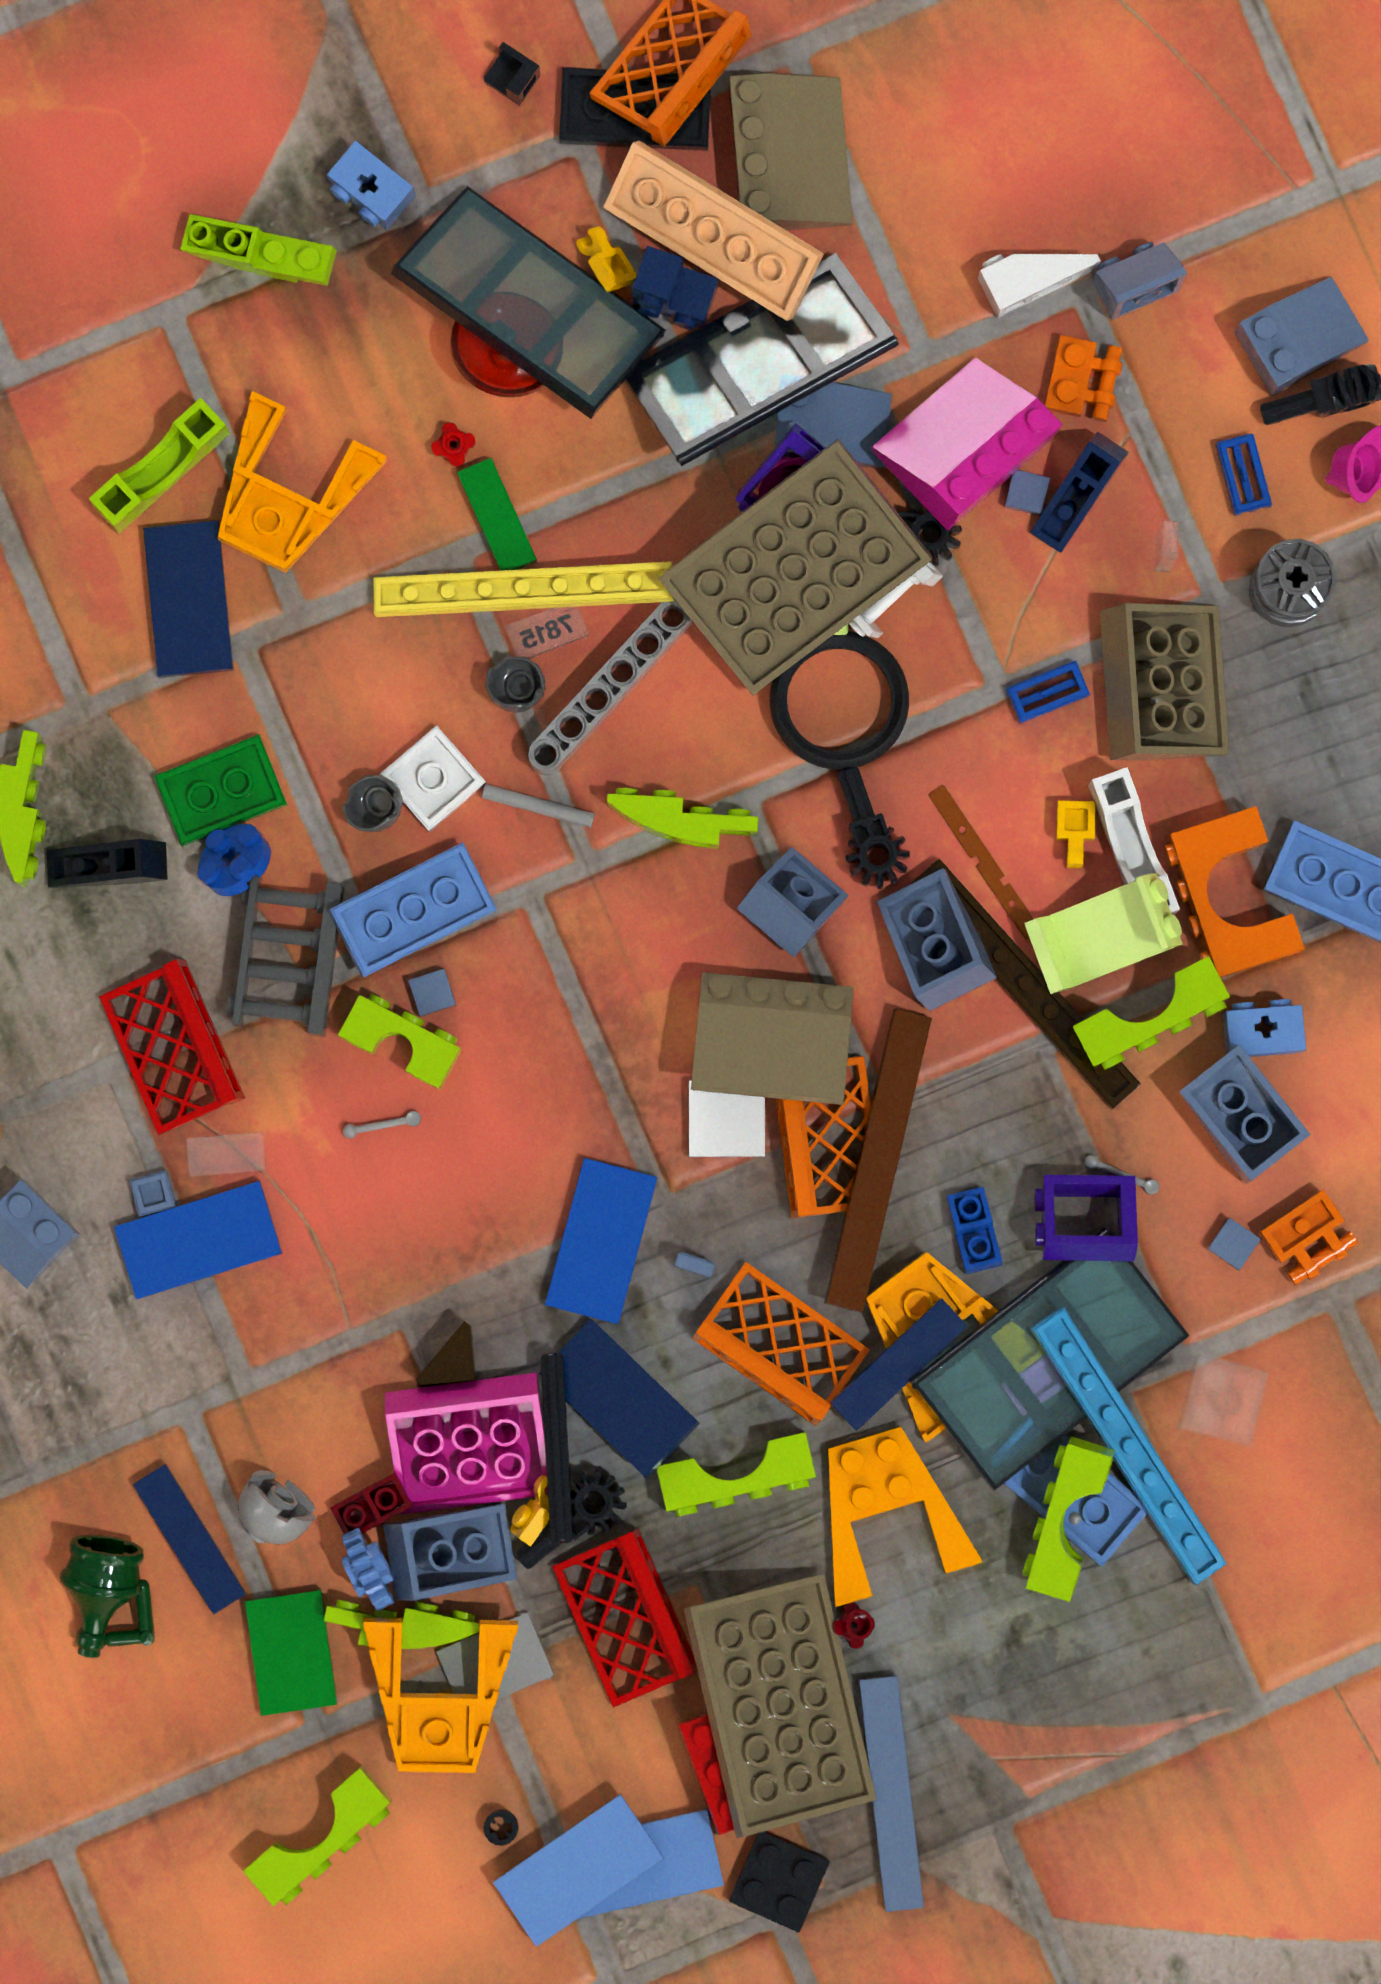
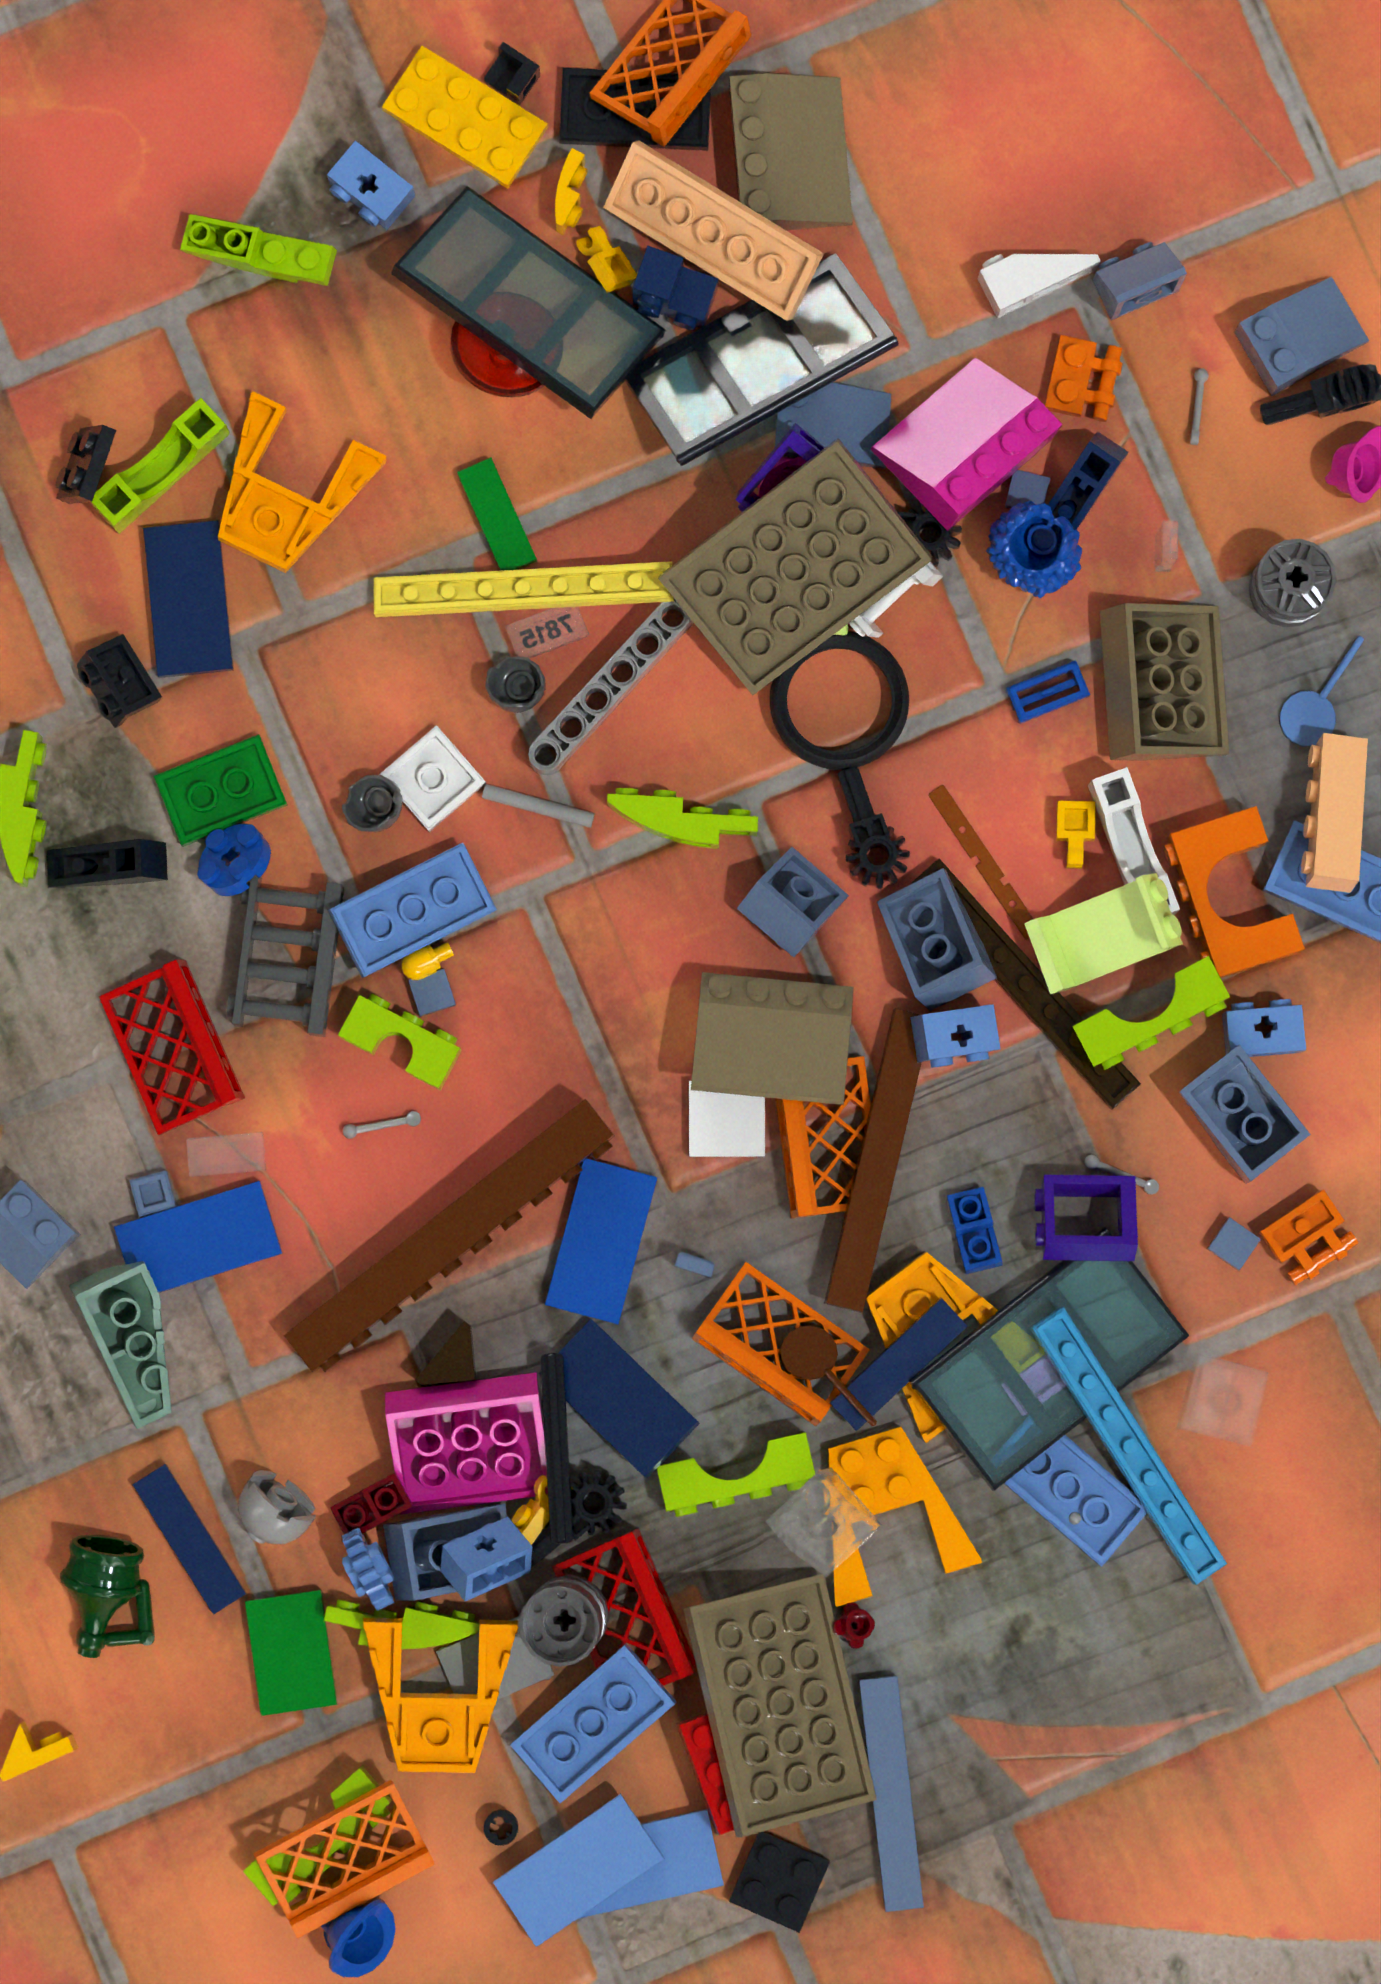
(25, 1756): none -> yellow slope
(88, 456): none -> black plate
(117, 680): none -> black bracket
(127, 1327): none -> sand green wedge
(358, 1886): none -> orange fence
(360, 1939): none -> blue helmet
(425, 961): none -> yellow cylinder
(449, 1236): none -> reddish brown brick
(454, 455): red plate -> none
(464, 117): none -> yellow plate
(486, 1558): none -> medium blue brick
(549, 1635): none -> flat silver wheel
(567, 200): none -> yellow slope
(593, 1723): none -> medium blue plate
(811, 1354): none -> reddish brown piece
(823, 1522): none -> clear slope
(934, 1031): none -> medium blue brick
(1034, 548): none -> blue hair
(1056, 1564): lime arch -> none
(1201, 376): none -> light grey hinge
(1251, 505): blue tile -> none
(1310, 714): none -> medium blue piece
(1335, 812): none -> light nougat brick

